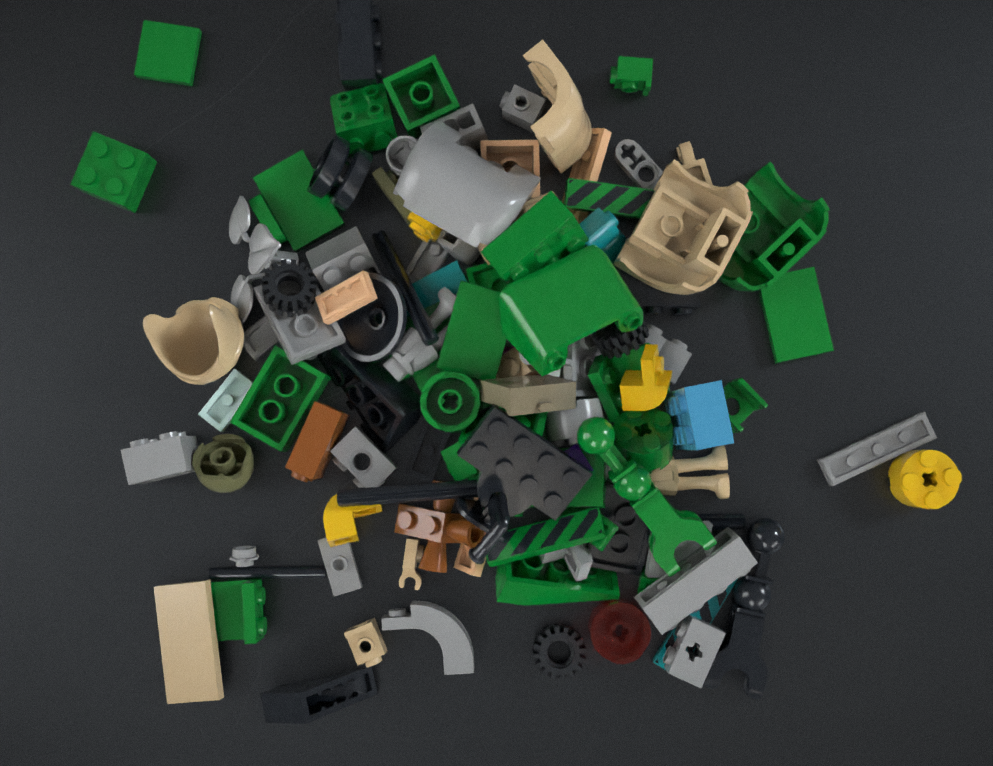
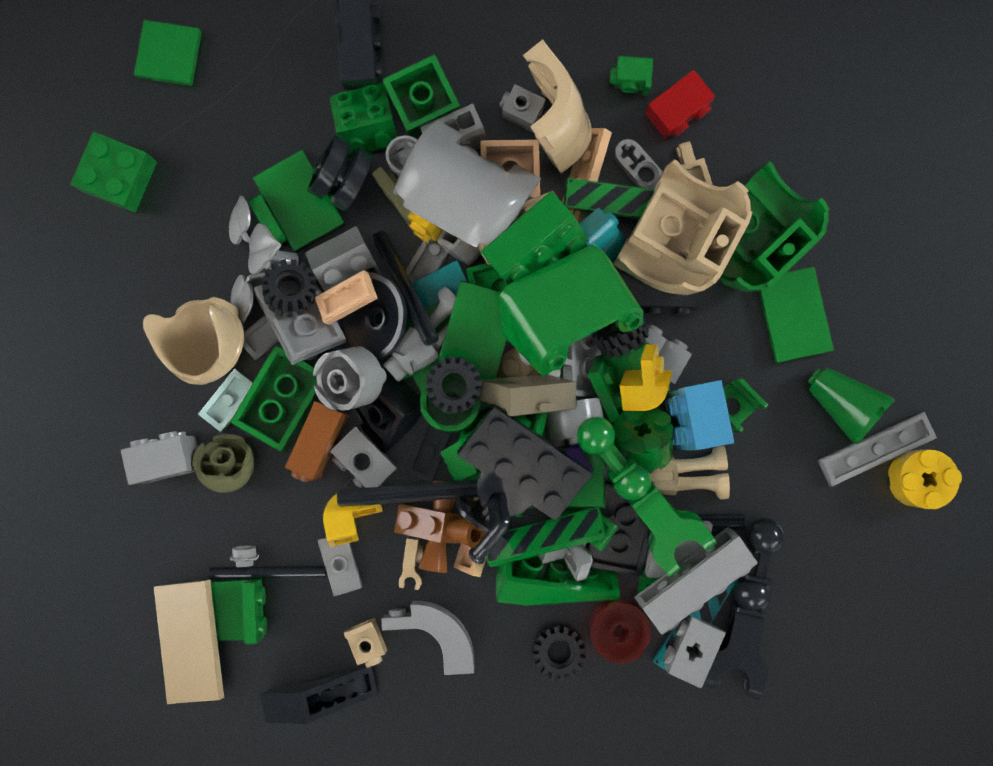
(348, 378): none -> light grey brick
(443, 369): none -> black tyre
(680, 104): none -> red brick
(849, 402): none -> green cone

